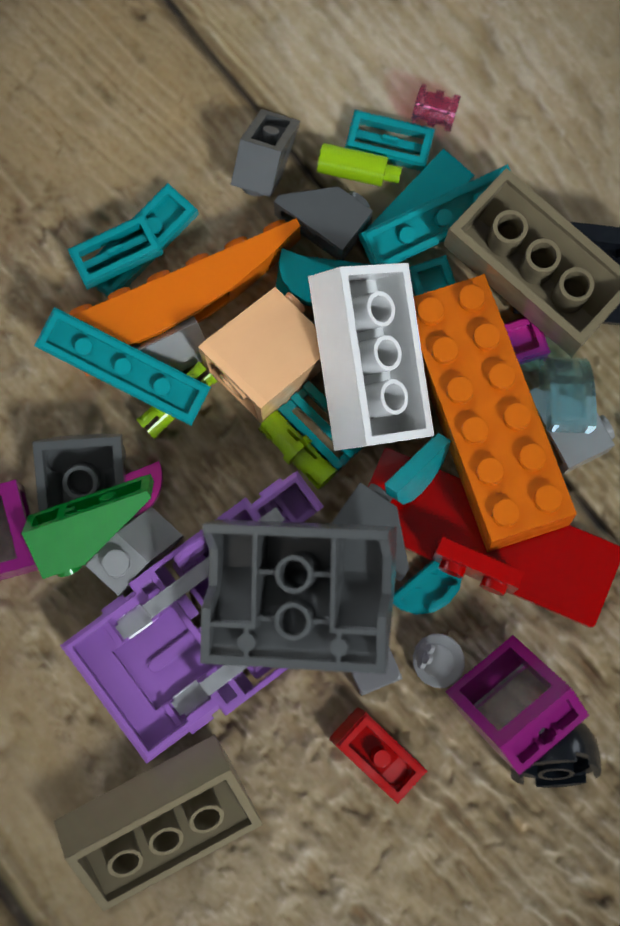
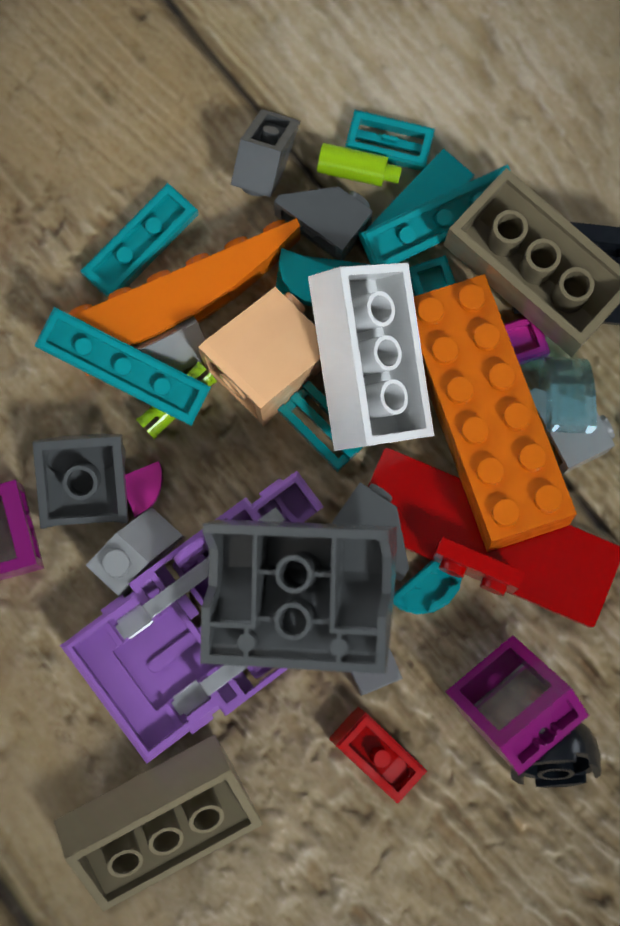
(74, 531): green slope -> none
(122, 265): teal tile -> none
(297, 450): lime pin -> none
(418, 471): teal tile -> none
(435, 108): clear pink bush -> none
(438, 660): light grey hat -> none

